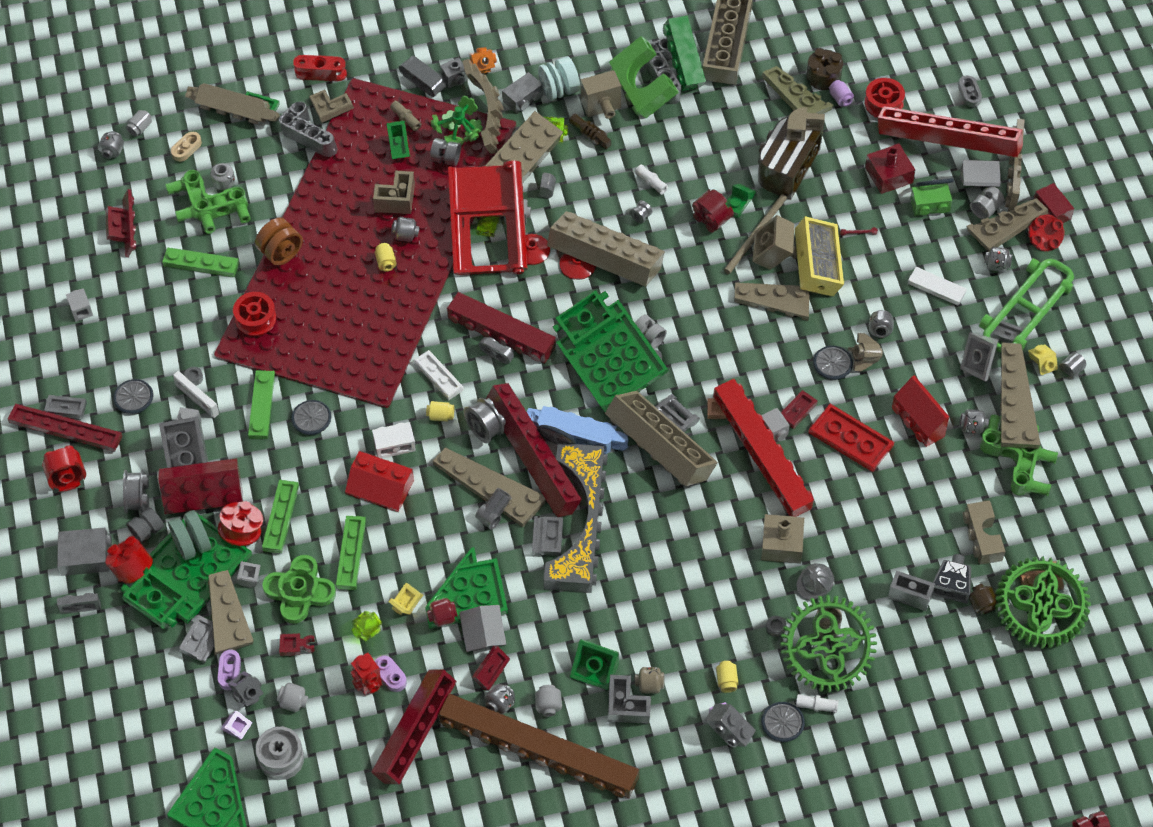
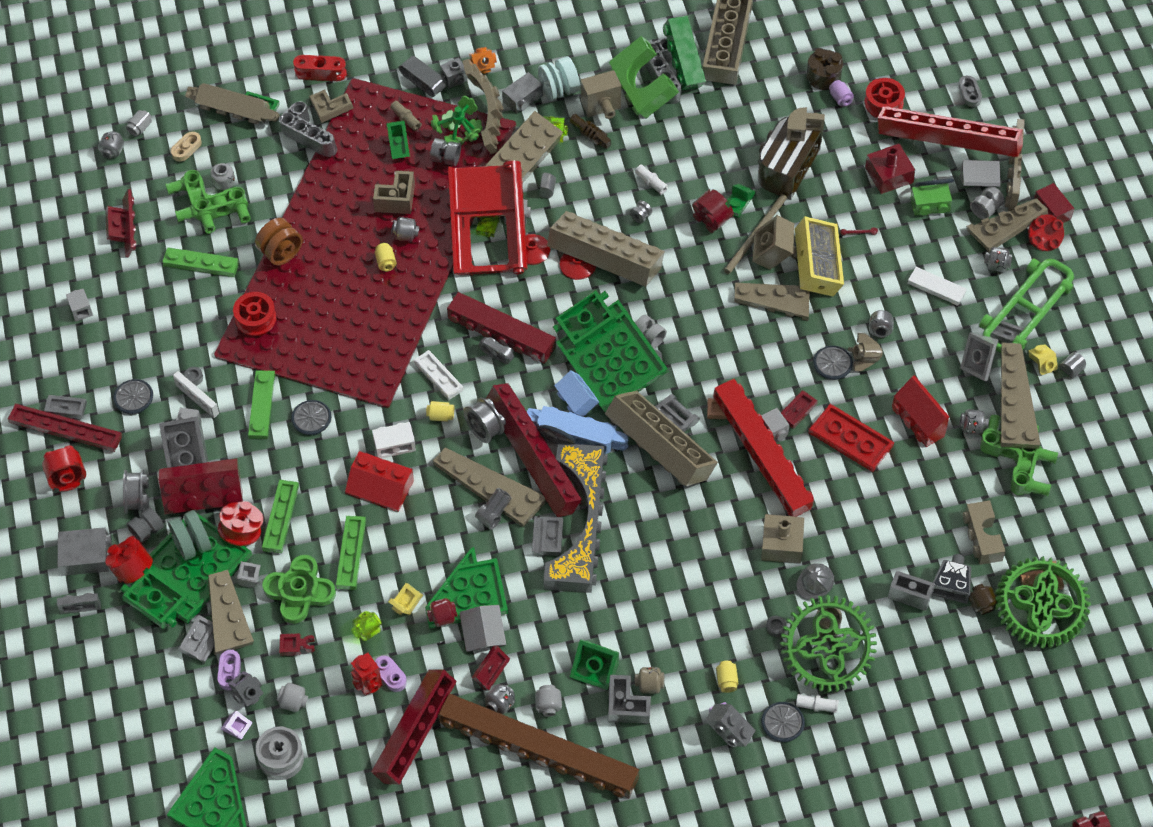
(576, 394): none -> light blue brick
(793, 93): olive wing -> none

